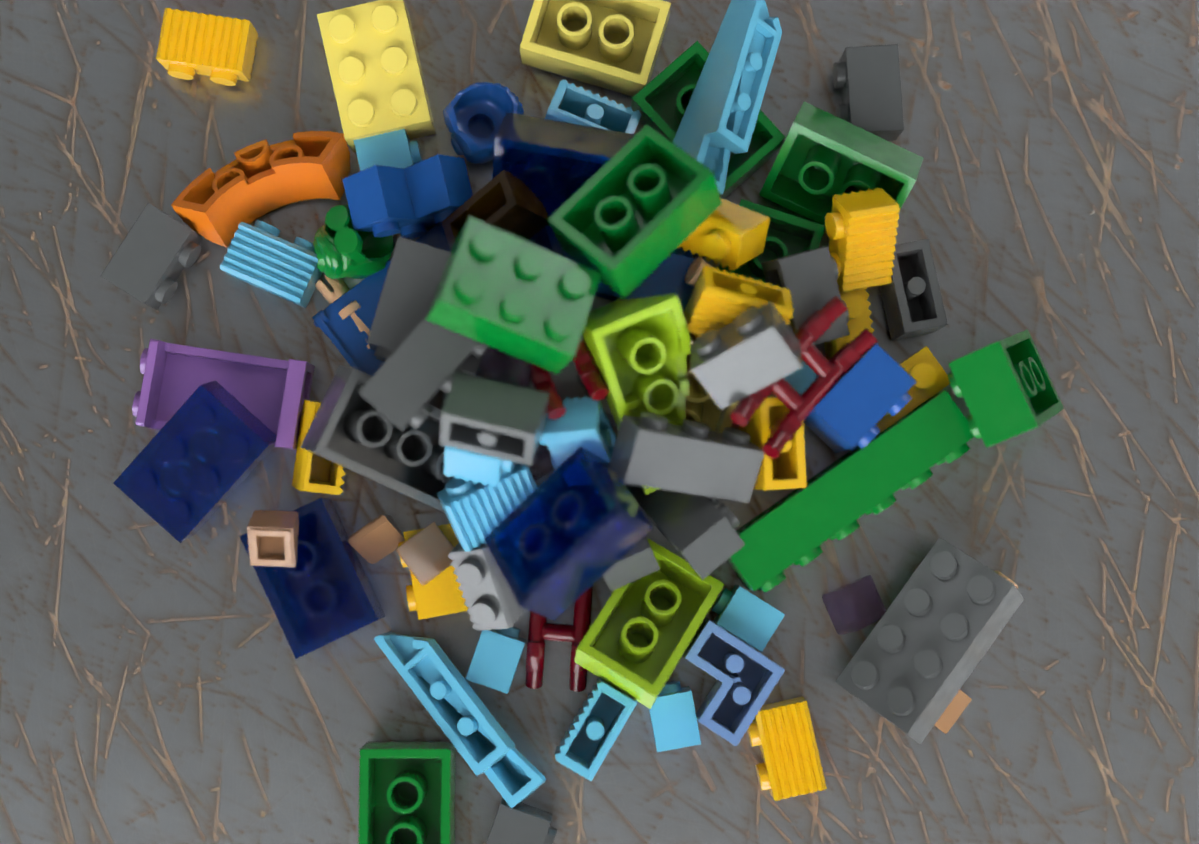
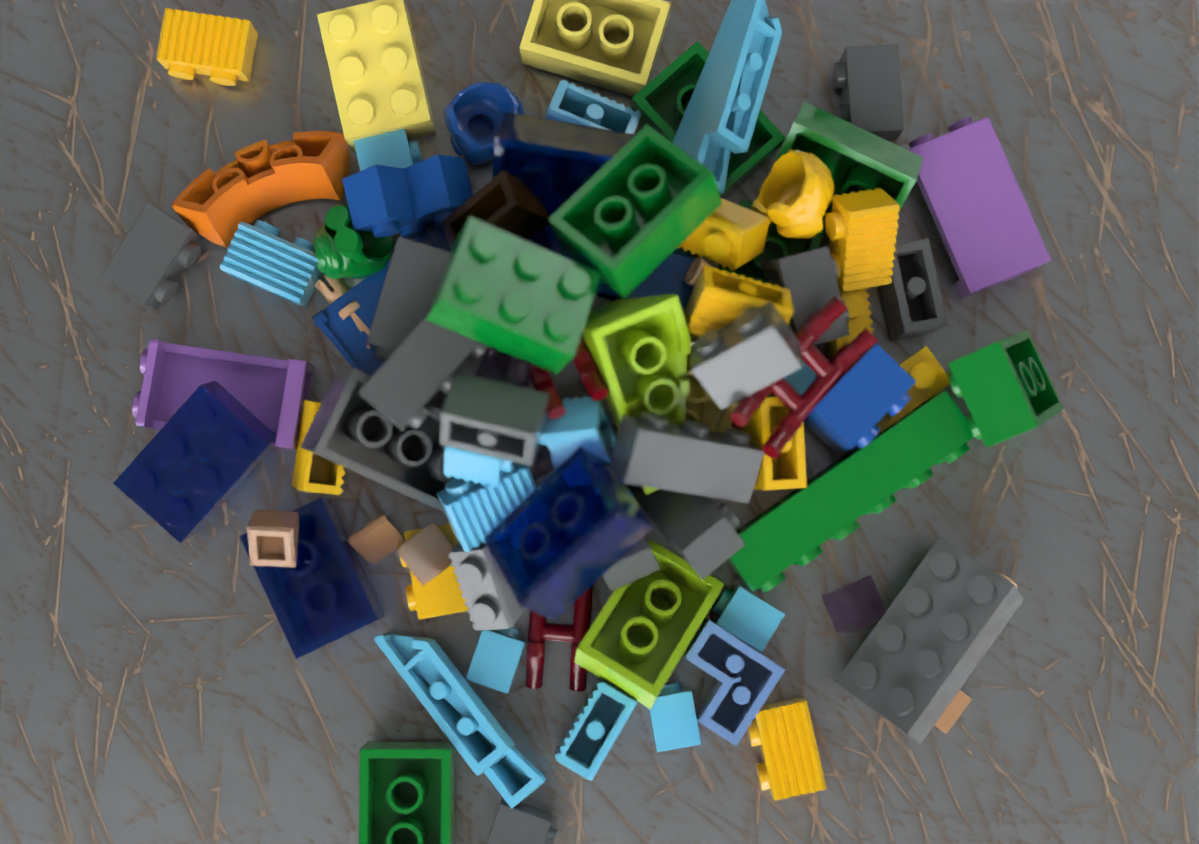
(796, 194): none -> yellow hair
(977, 206): none -> medium lavender panel

